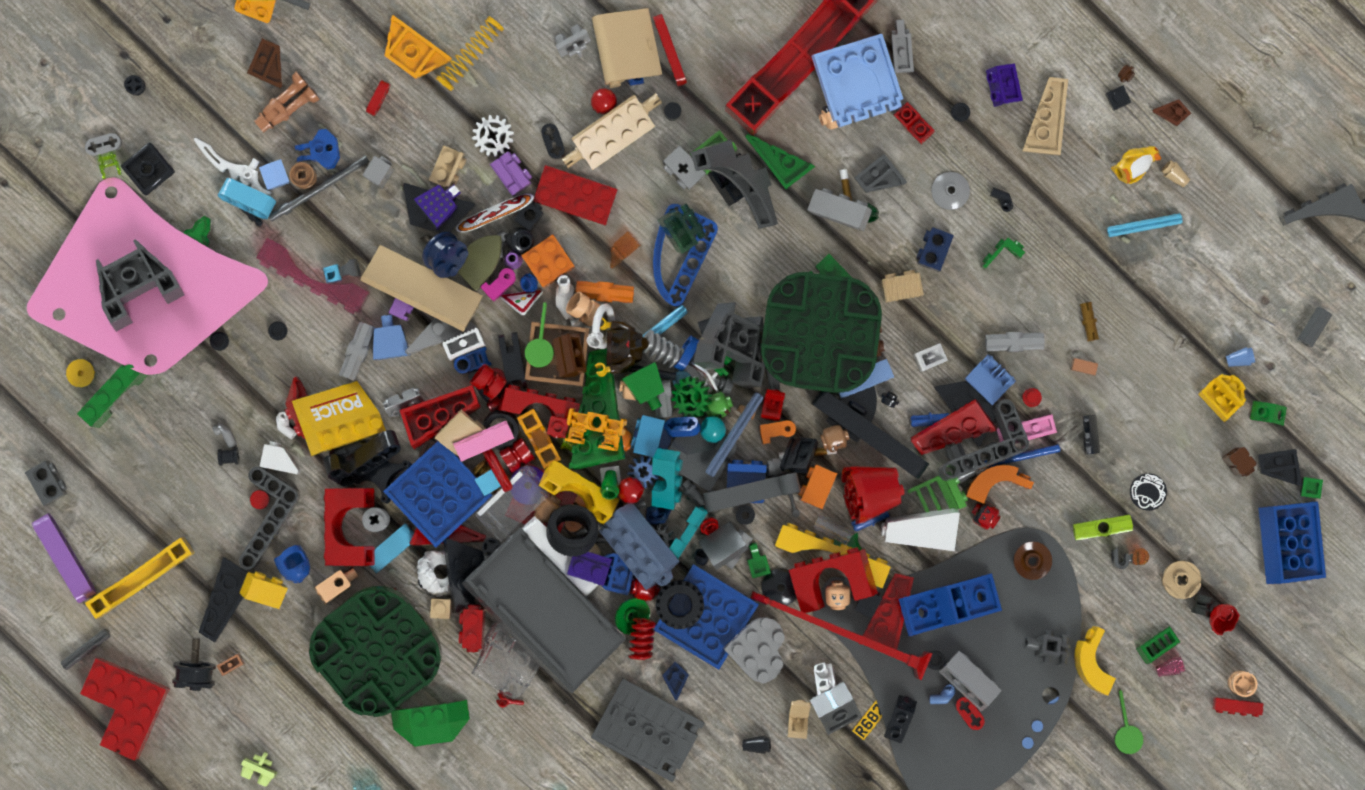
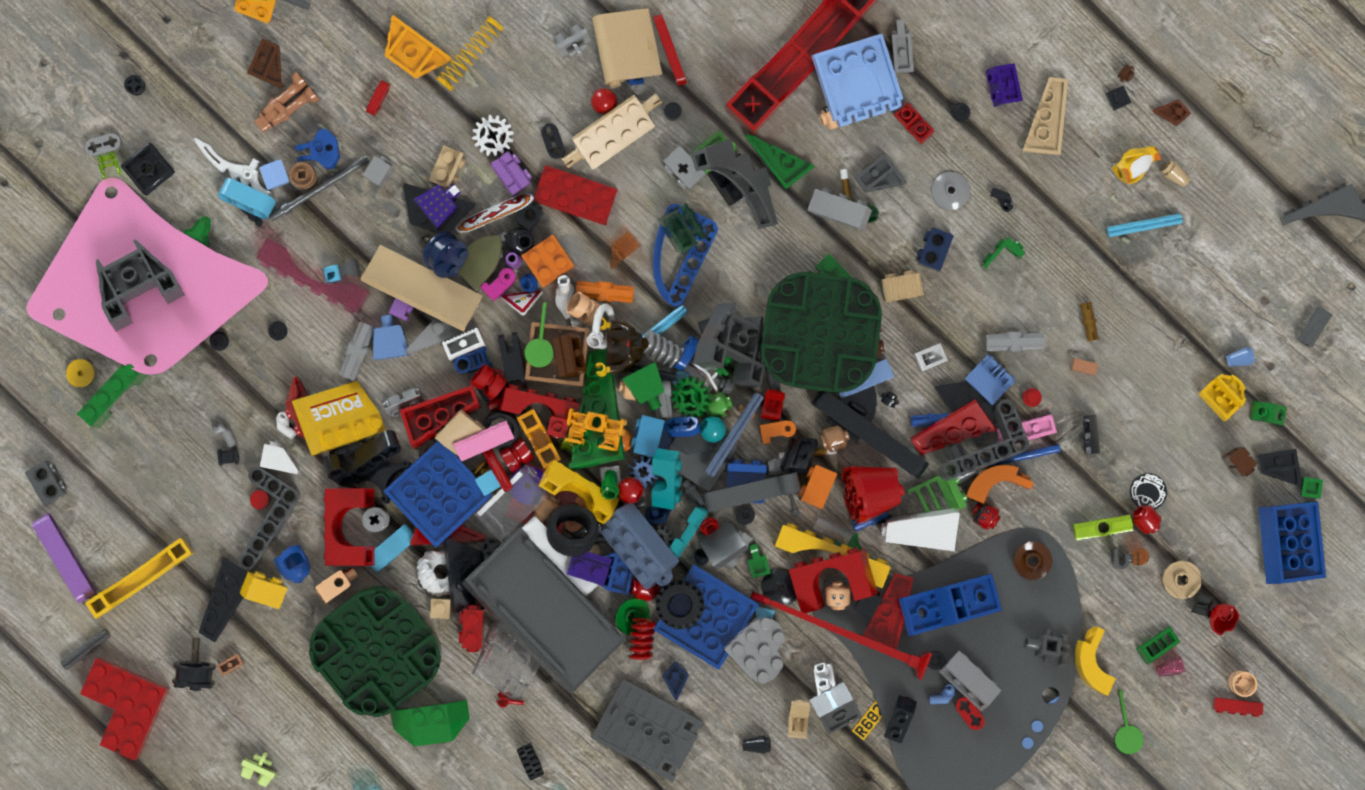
(530, 761): none -> black tyre
(764, 612): none -> medium azure tile
(1146, 519): none -> red head

